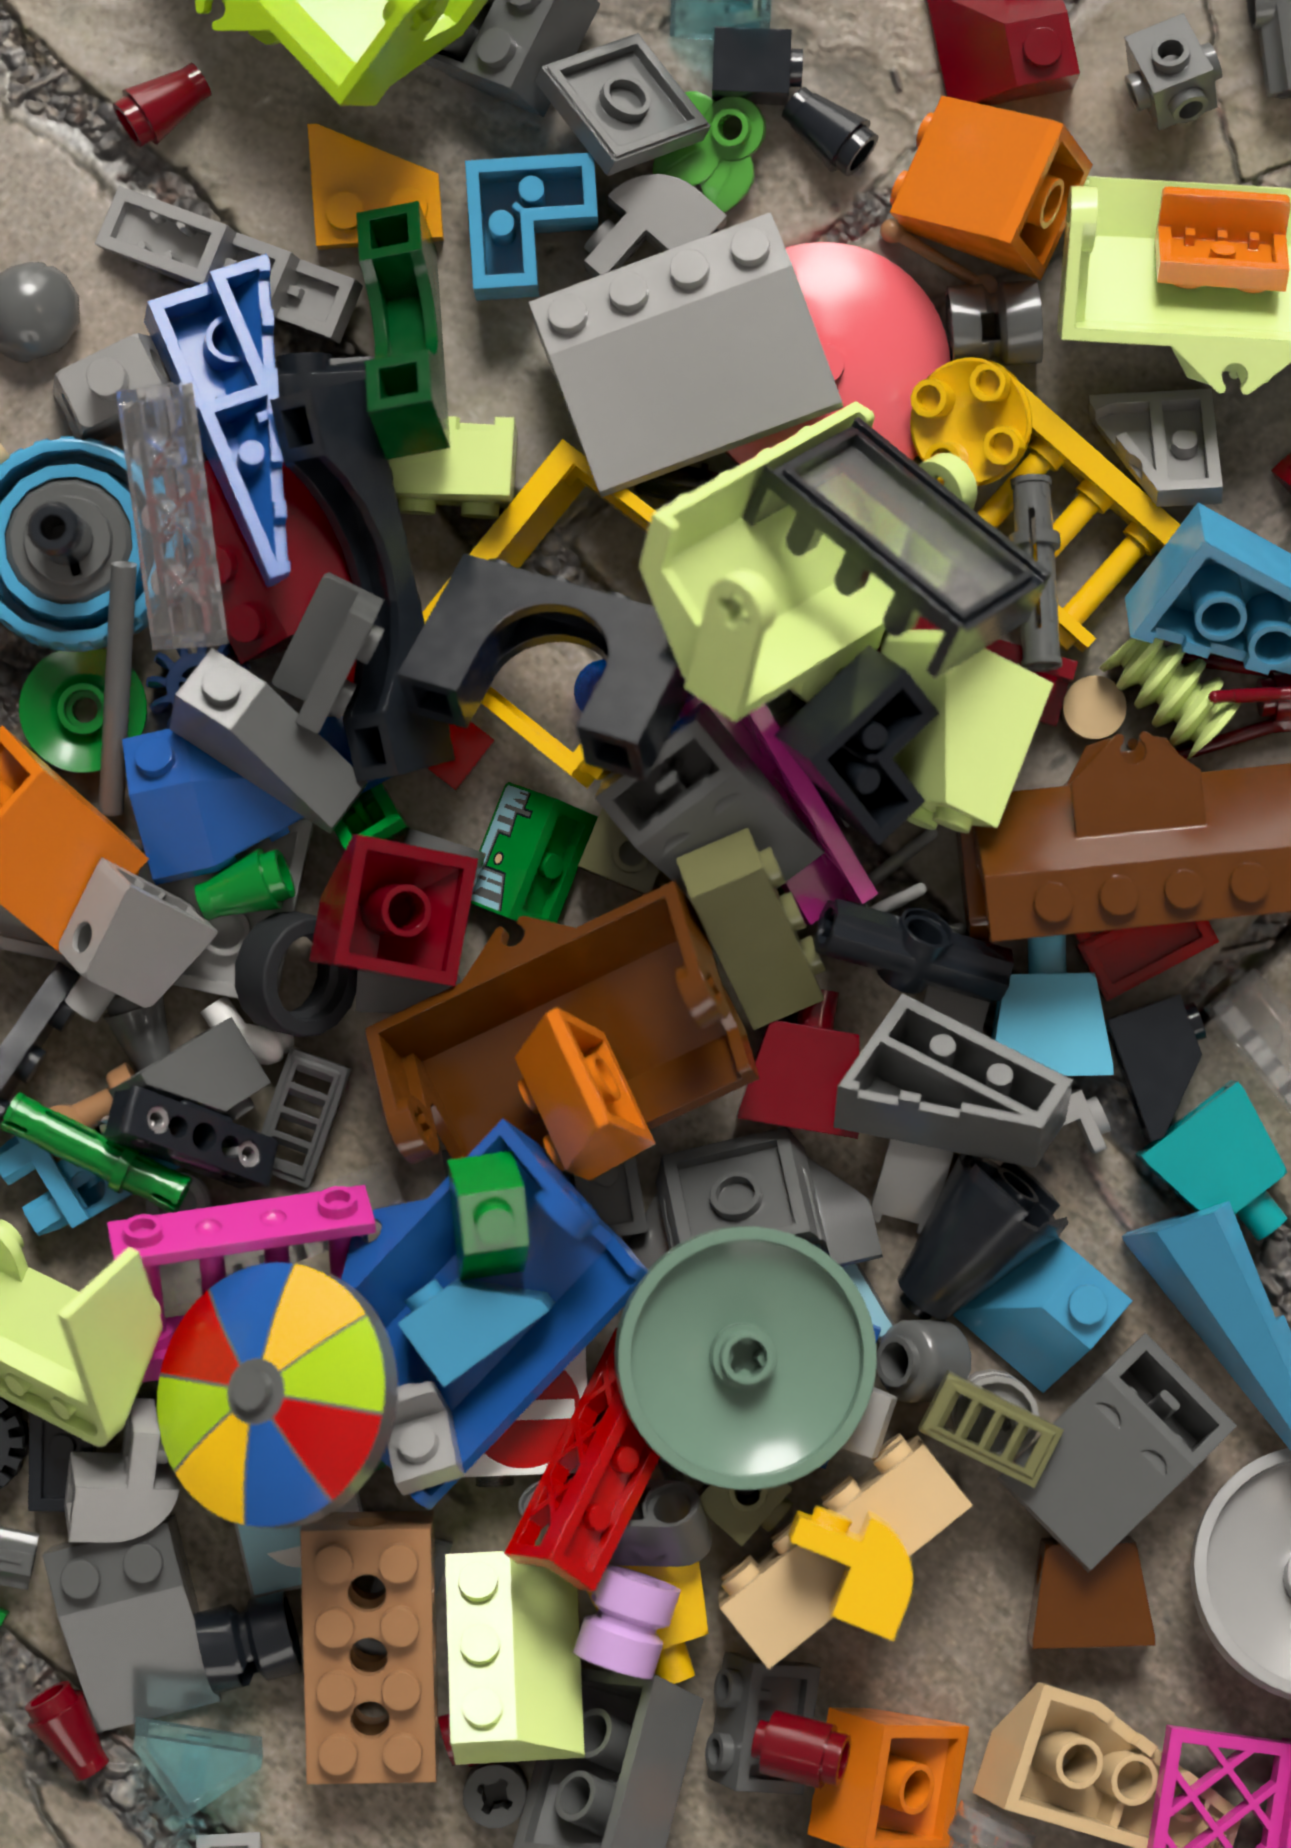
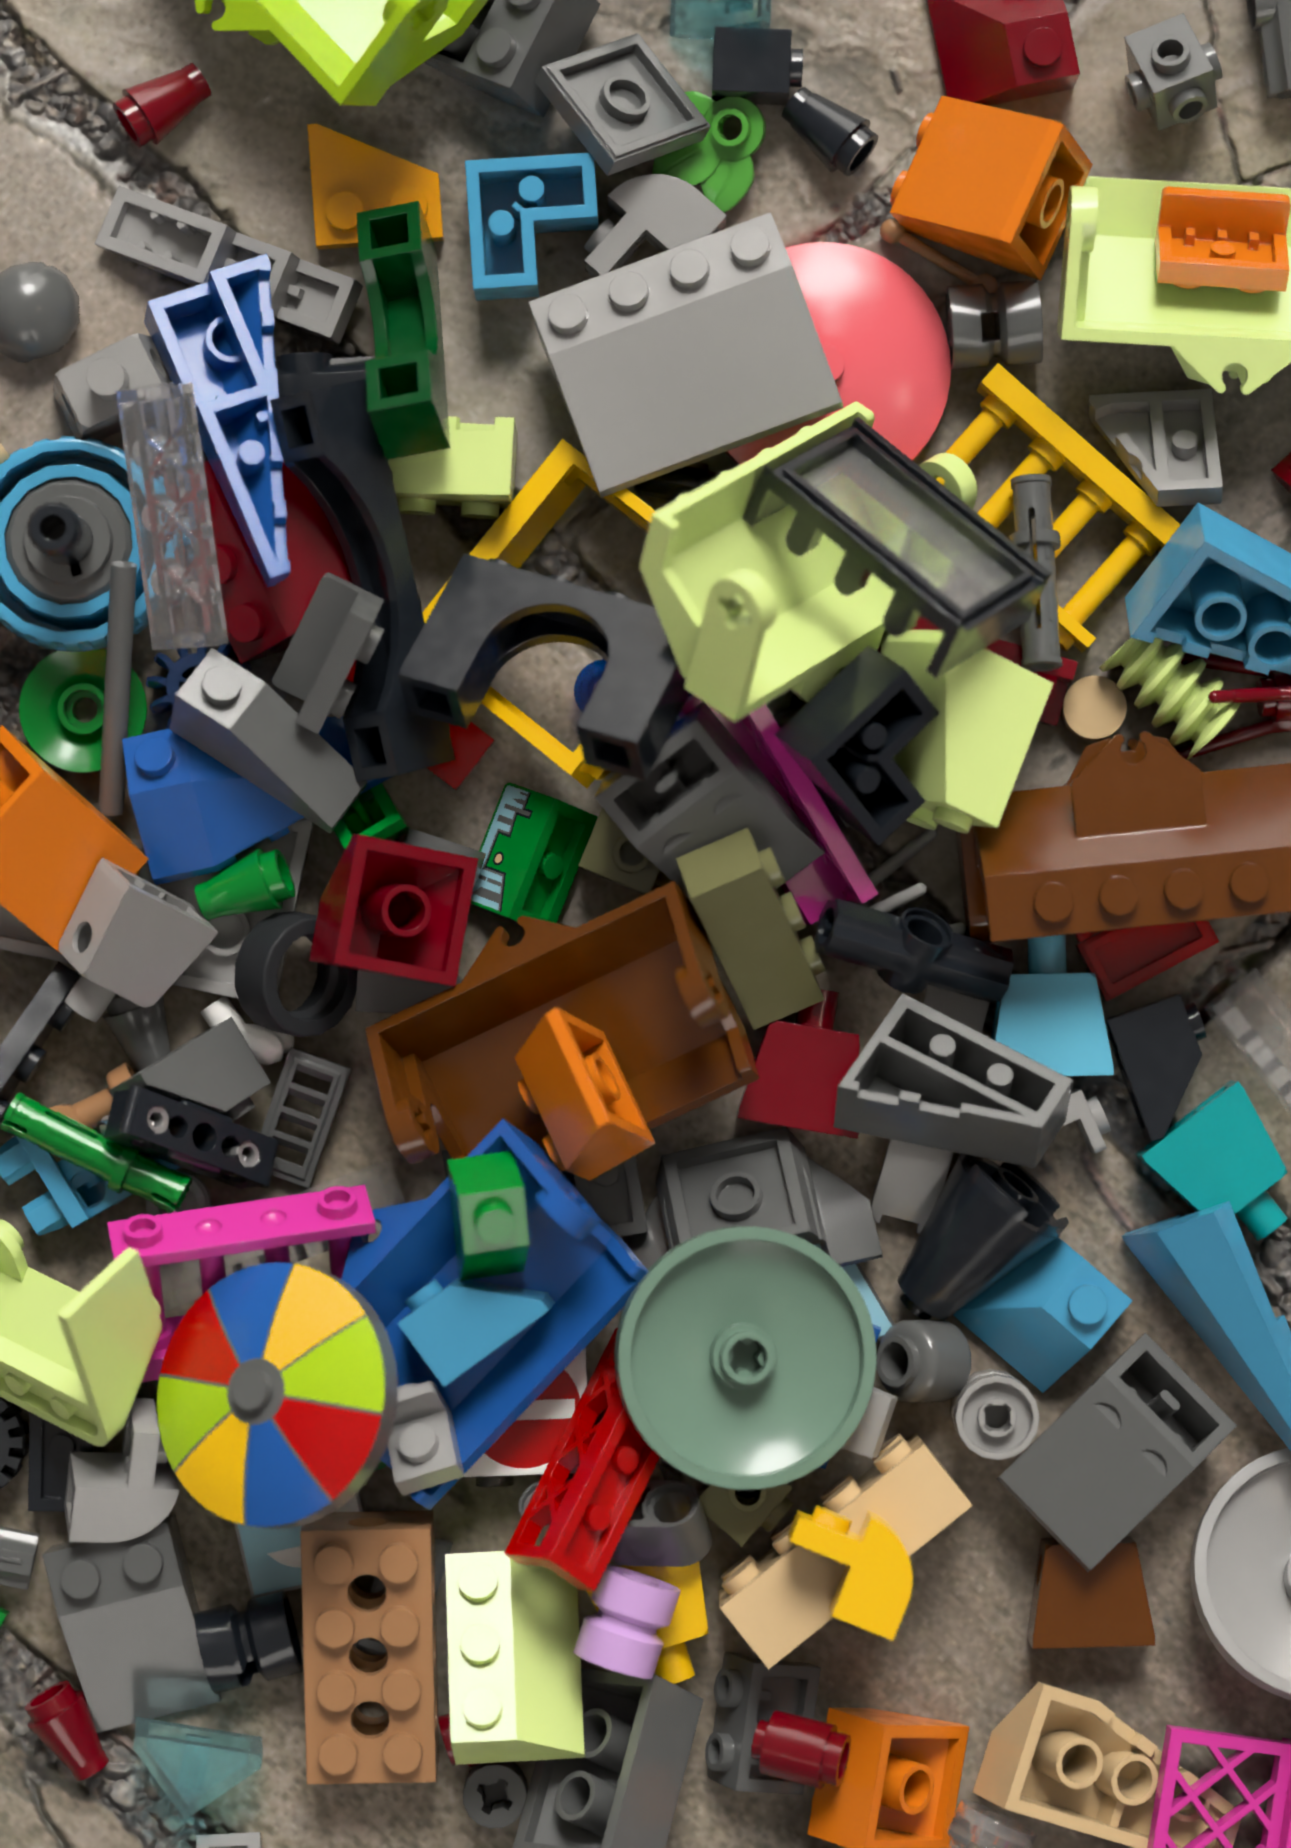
(942, 1406): olive slope -> none
(973, 413): yellow dish -> none

